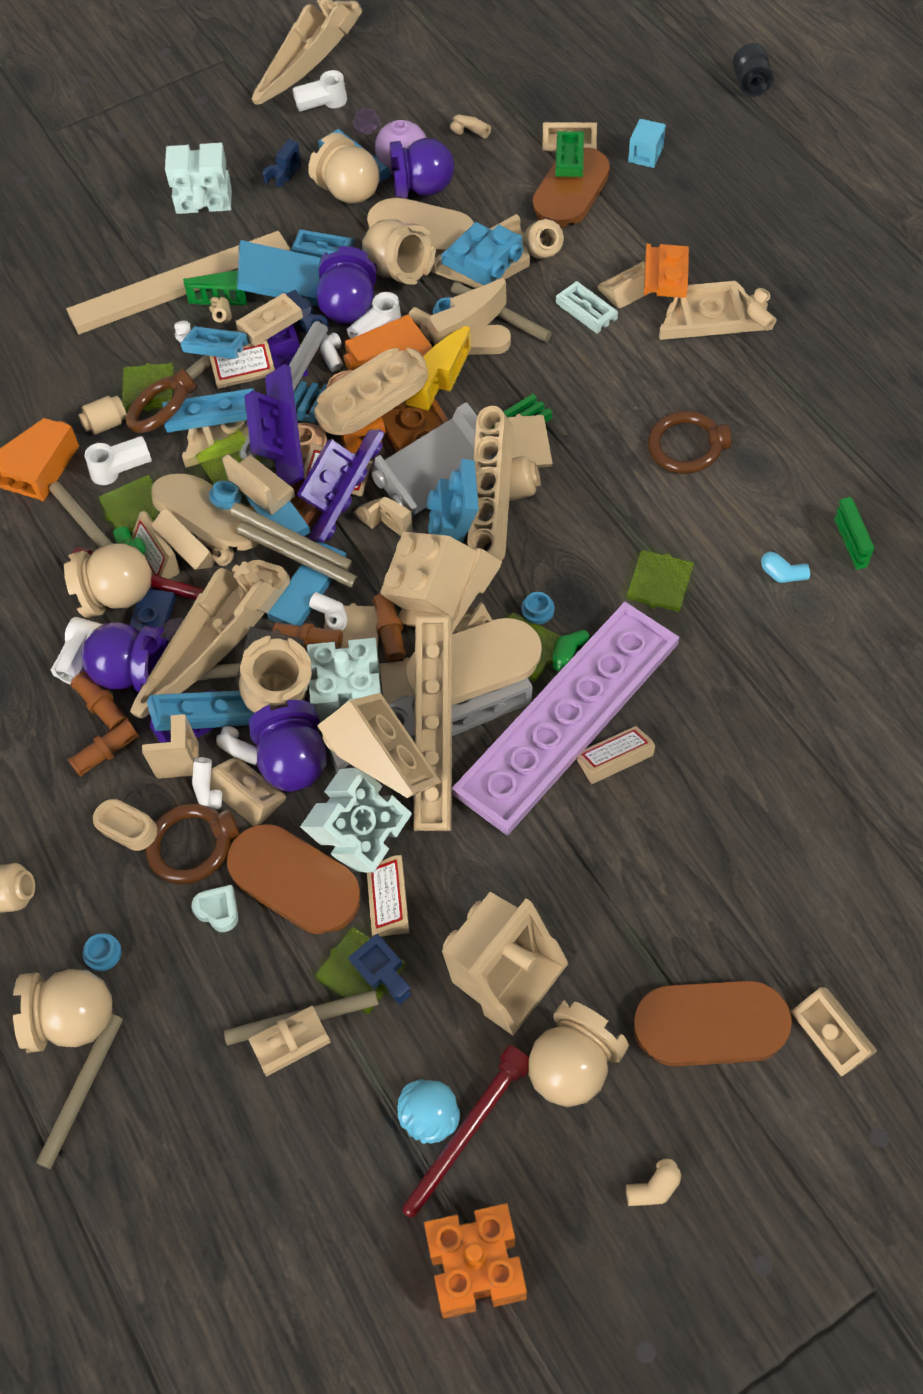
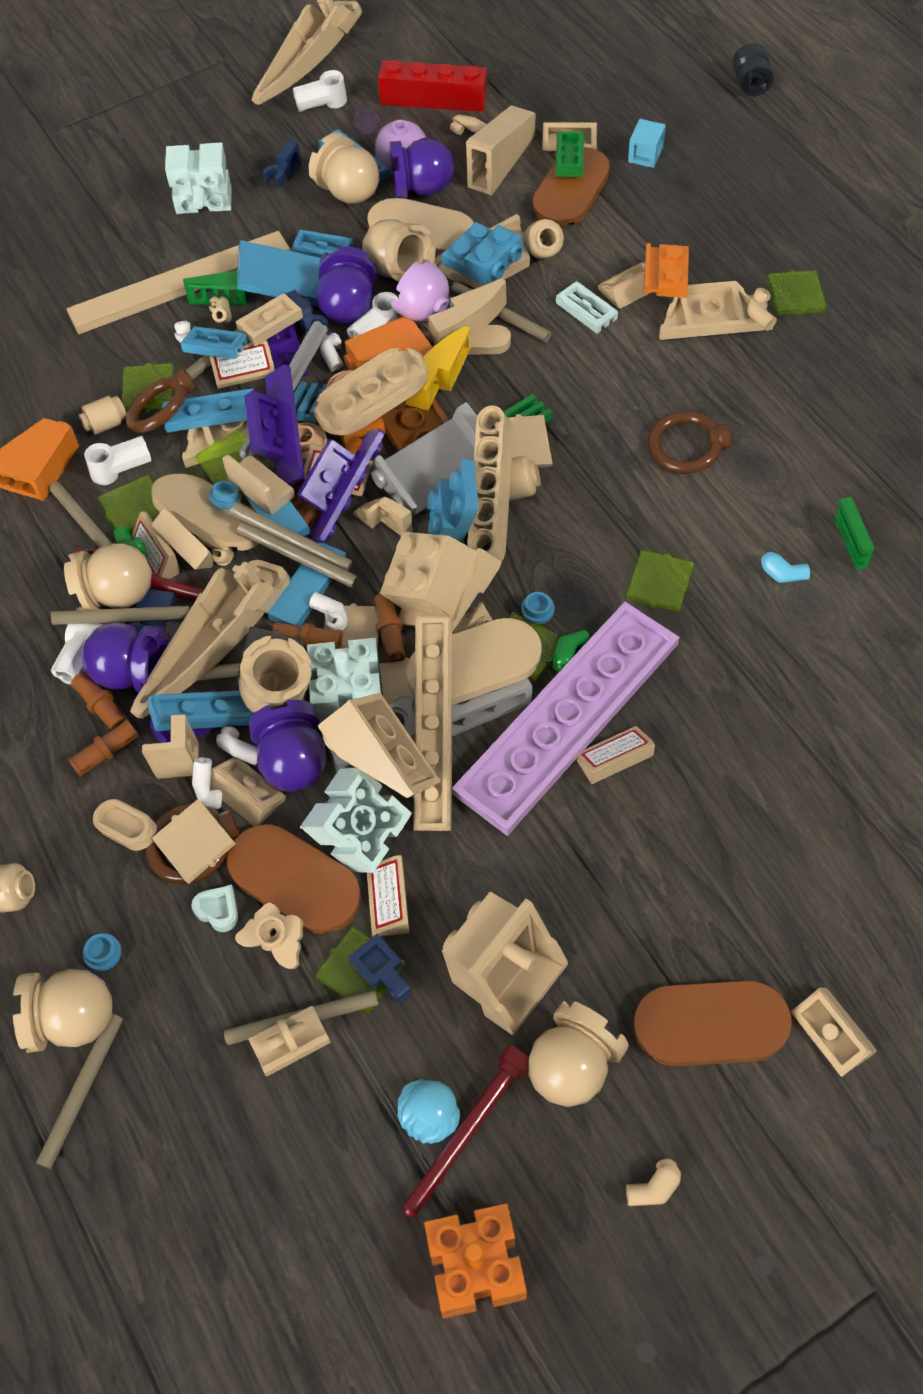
(119, 615): none -> dark tan bar
(193, 841): none -> tan piece
(284, 945): none -> tan animal
(422, 292): none -> lavender cylinder
(433, 86): none -> red brick
(497, 148): none -> tan slope
(797, 292): none -> clear neon green piece

